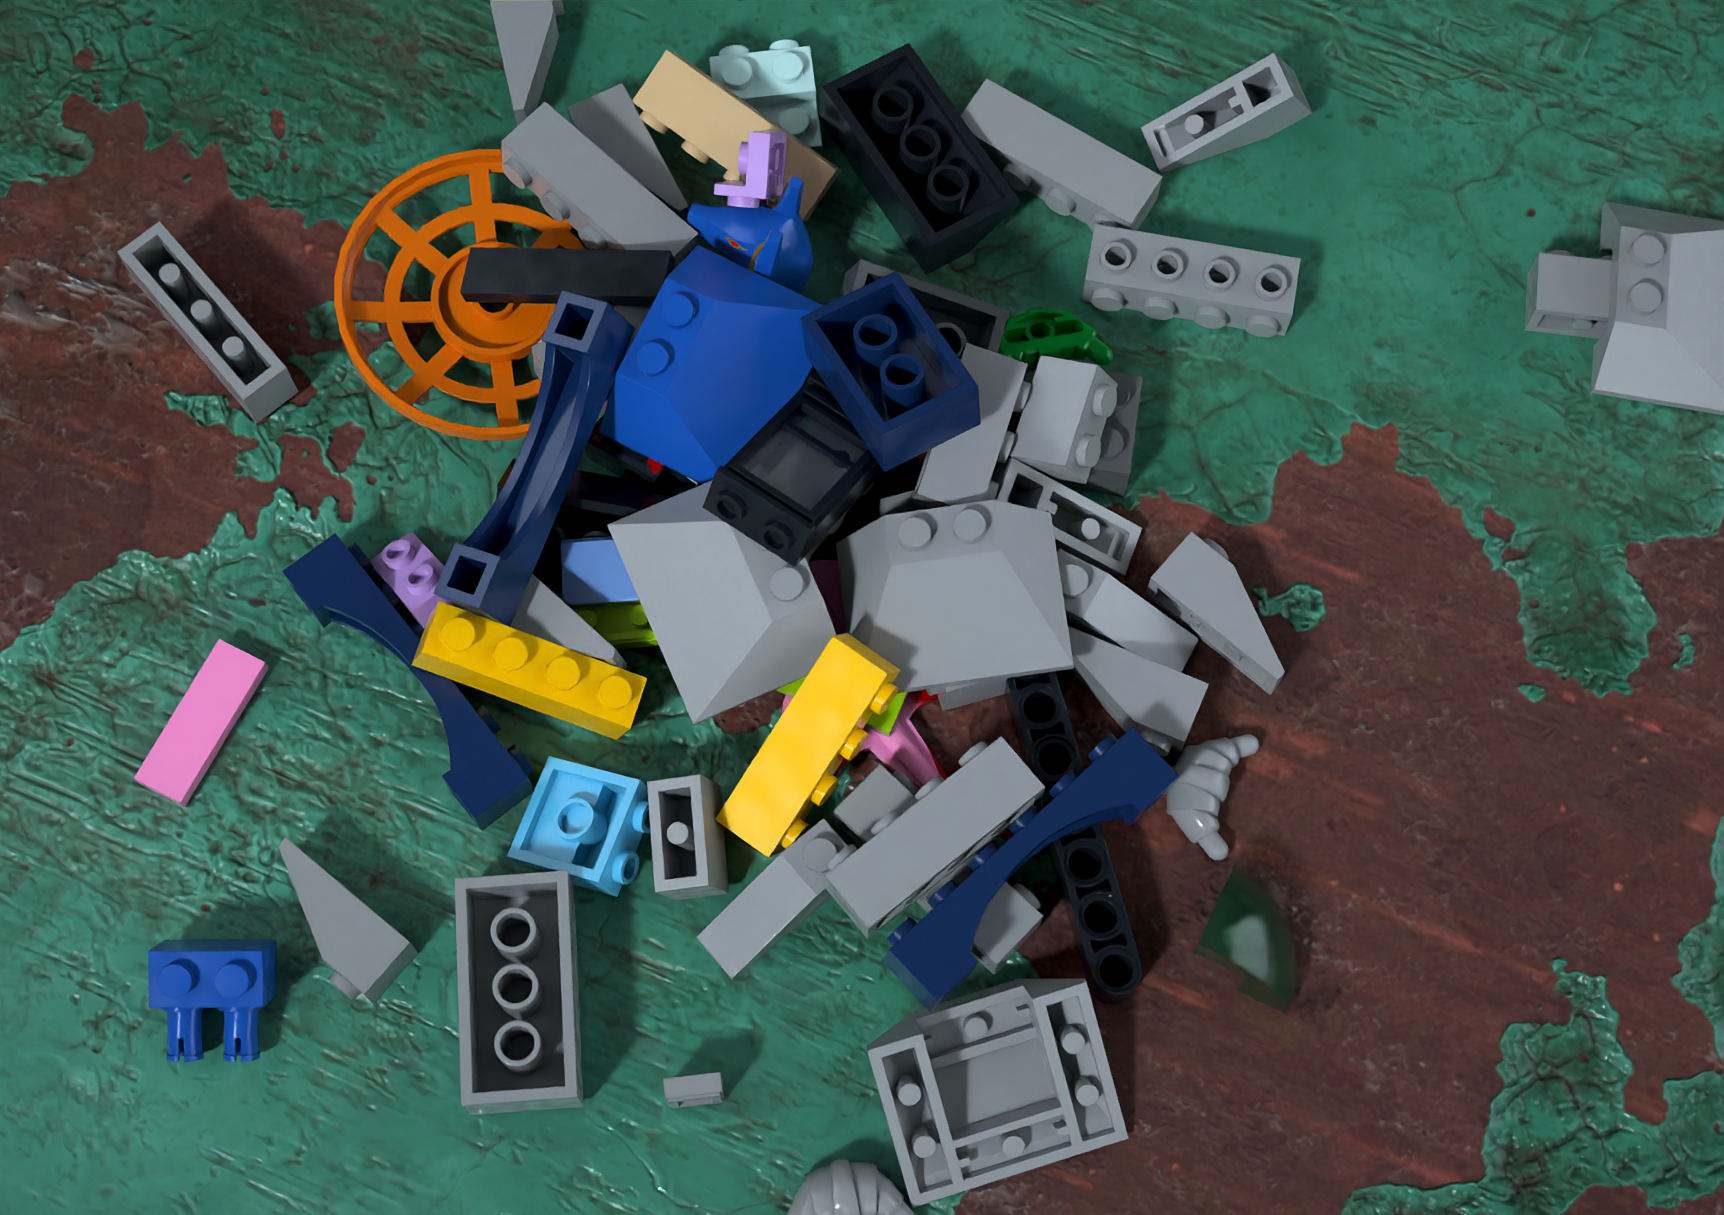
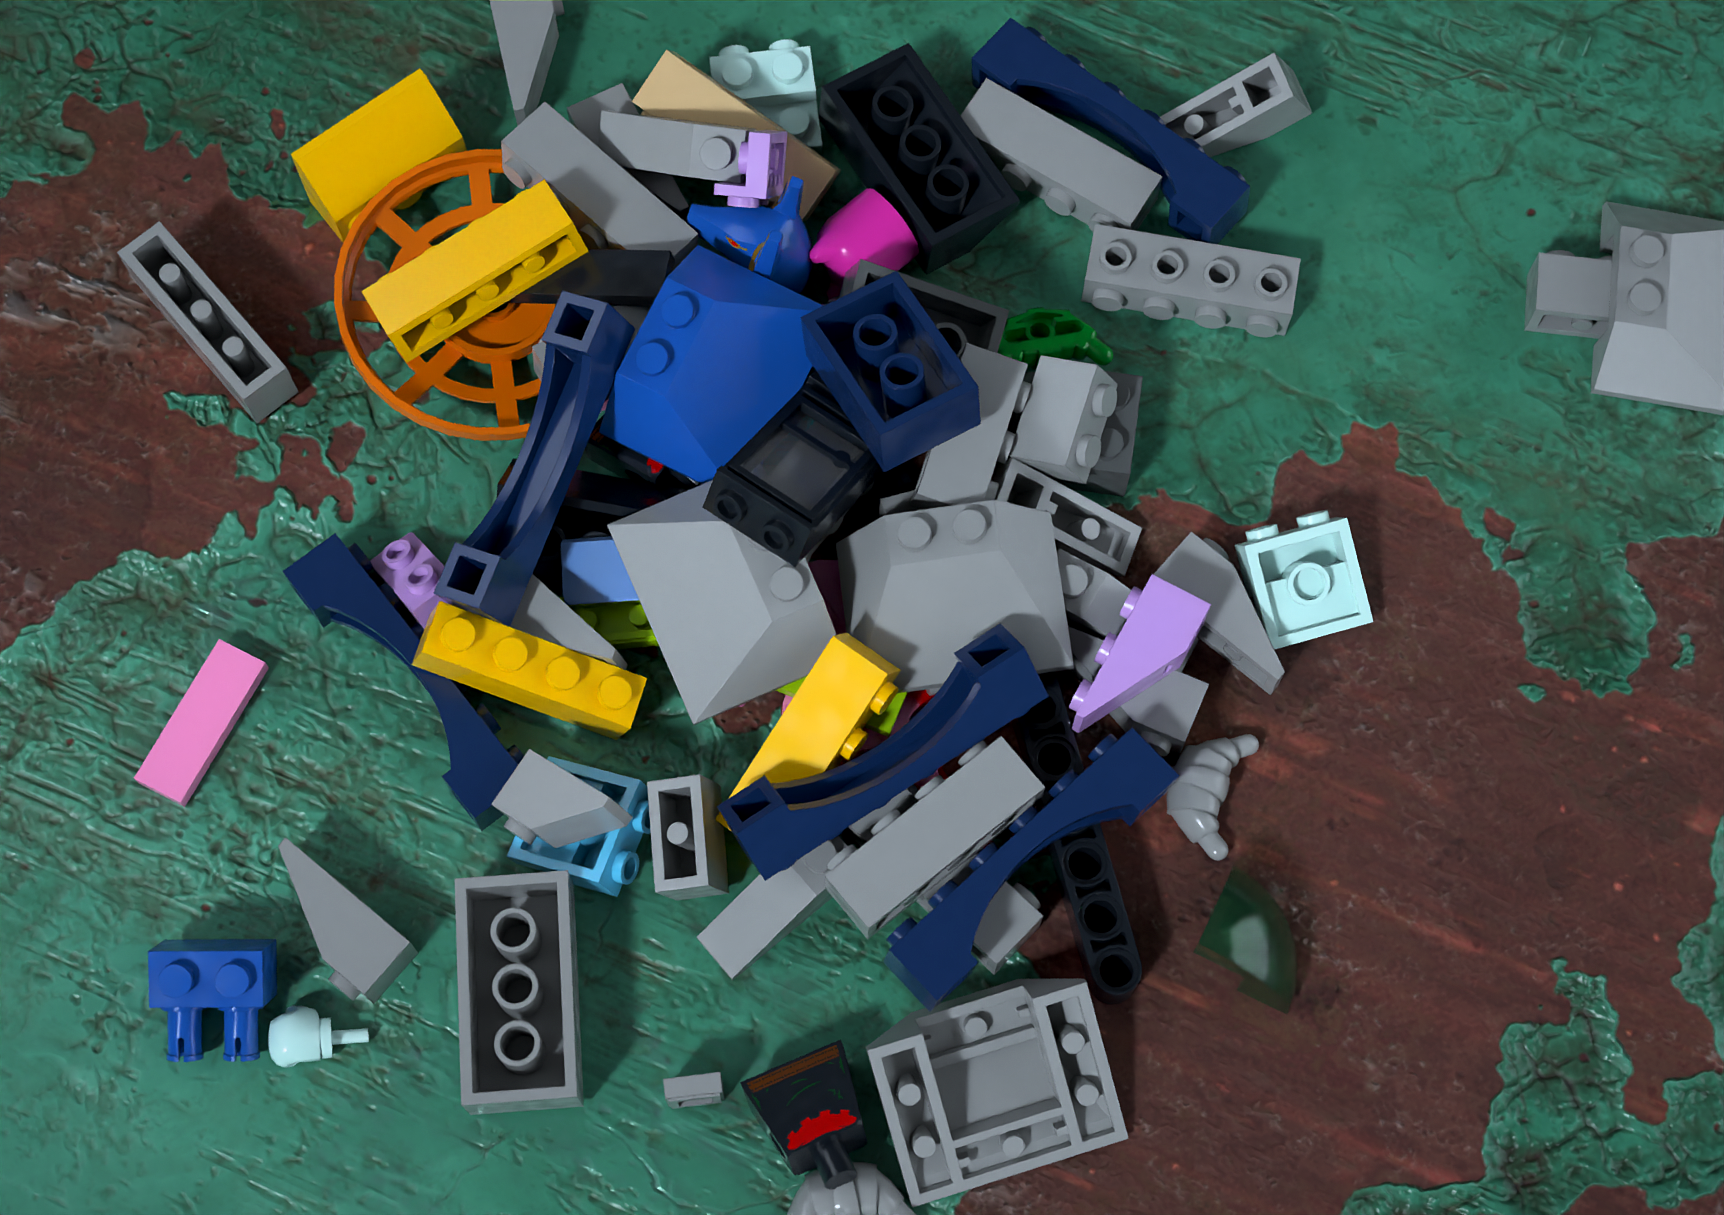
(305, 1038): none -> light aqua piece
(373, 147): none -> yellow slope
(475, 271): none -> yellow brick
(555, 805): none -> light grey slope
(673, 145): none -> light grey slope
(791, 818): none -> dark blue arch
(811, 1113): none -> black torso
(863, 230): none -> dark pink piece
(1149, 647): none -> lavender slope
(1200, 192): none -> dark blue arch
(1304, 579): none -> light aqua plate

